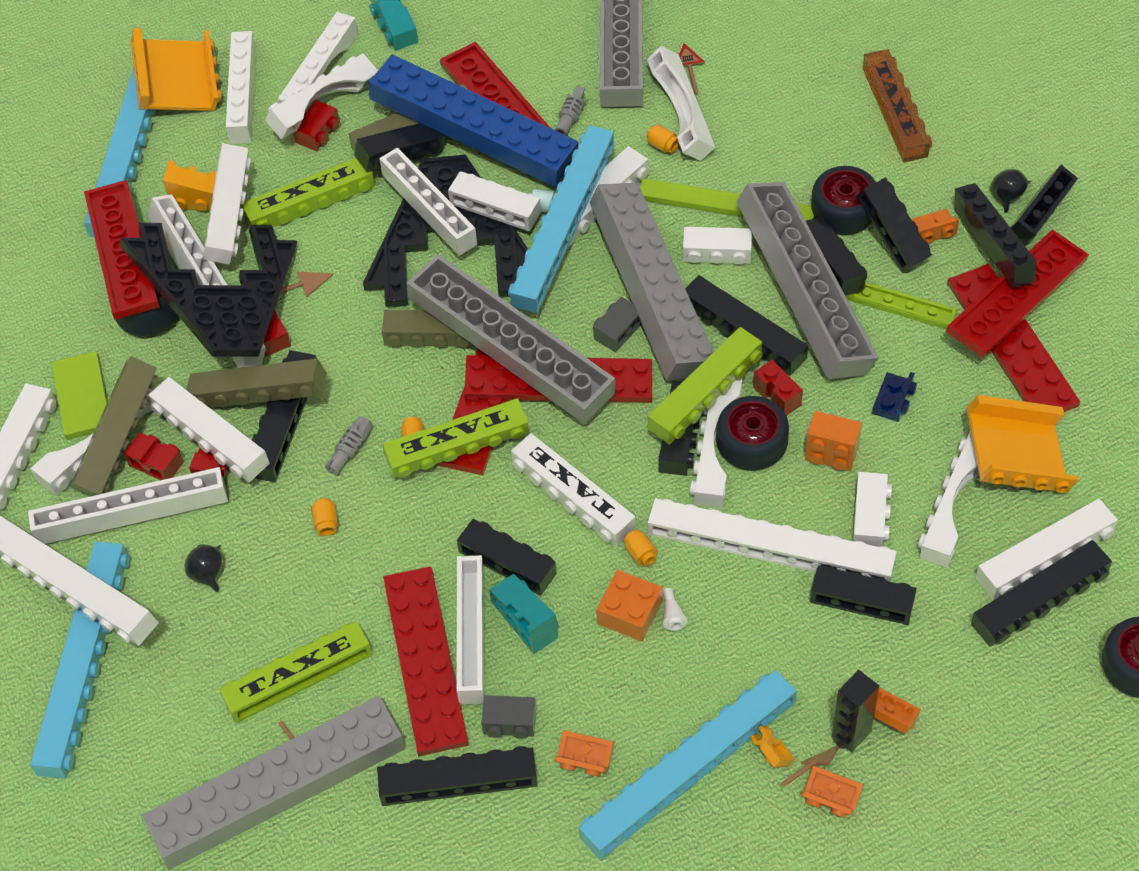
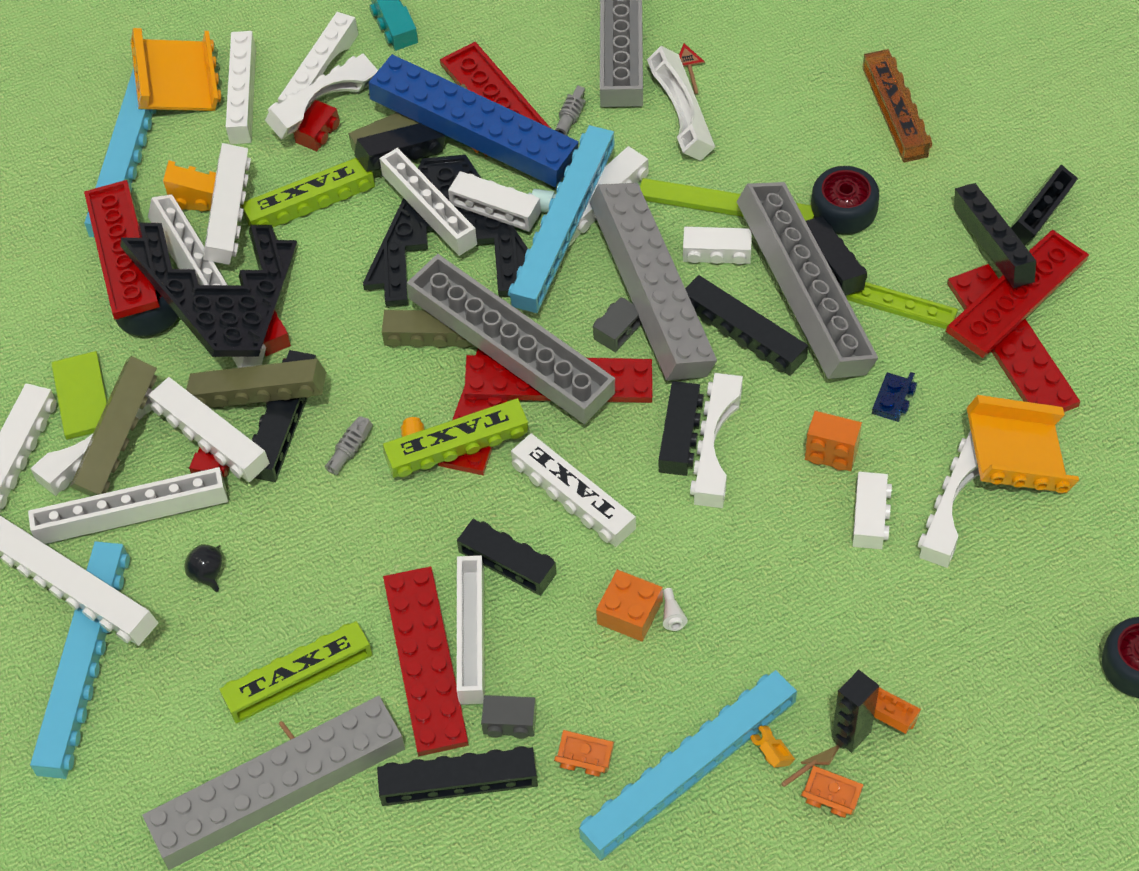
(153, 458): red brick -> none
(309, 281): medium nougat piece -> none
(324, 517): light orange brick -> none
(525, 613): teal wedge -> none
(640, 548): light orange brick -> none
(662, 139): light orange brick -> none
(705, 385): lime brick -> none
(752, 433): wheel -> none
(766, 540): white brick -> none
(775, 383): red brick -> none
(863, 594): black brick -> none
(894, 224): black brick -> none
(936, 225): orange bracket -> none
(1009, 186): black hair -> none
(1041, 593): black brick -> none
(1045, 548): white brick -> none

